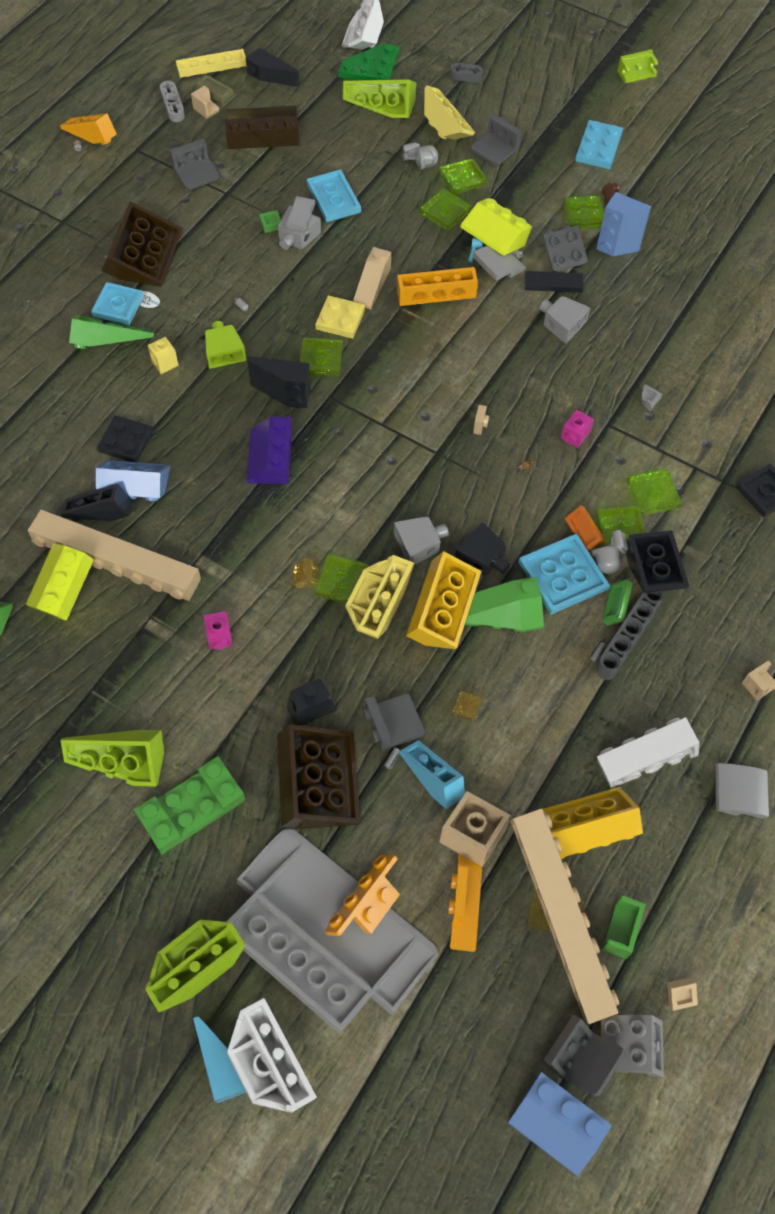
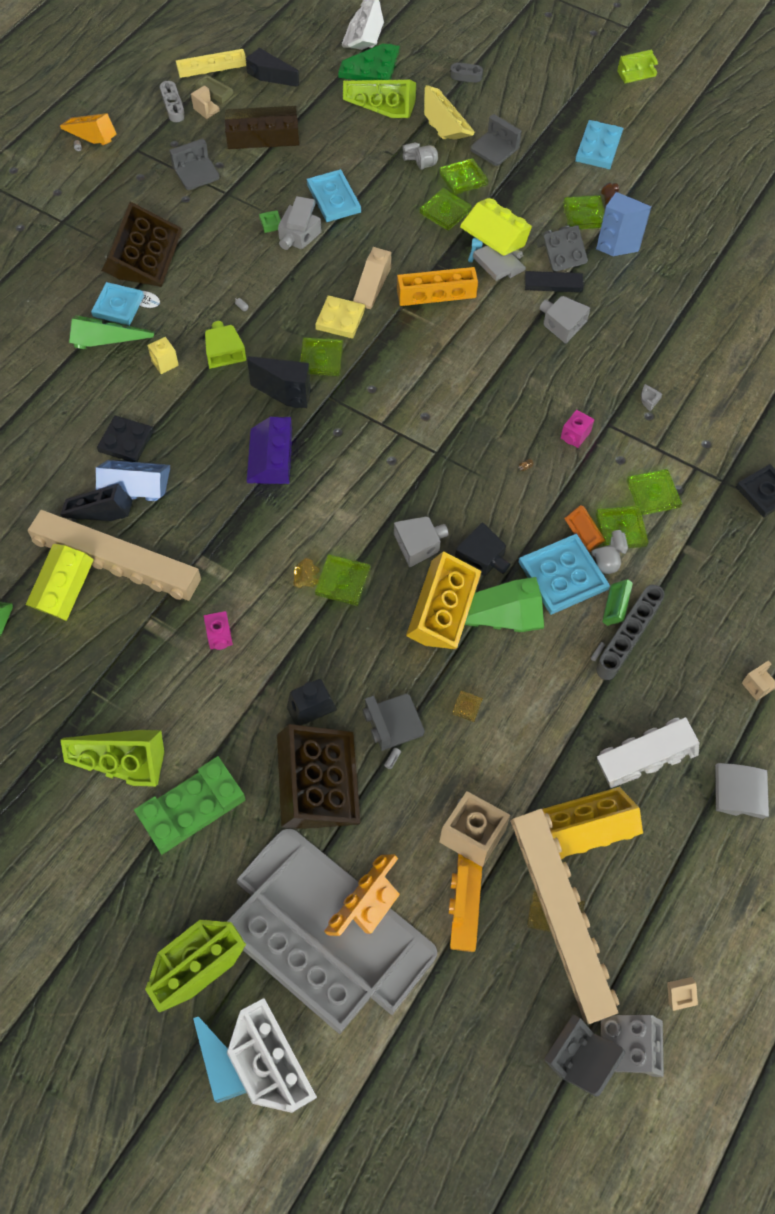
(379, 595): light yellow wedge -> none
(435, 774): medium azure slope -> none
(481, 420): tan plate -> none
(559, 1124): medium blue slope -> none
(623, 927): bright green panel -> none
(656, 562): black slope -> none

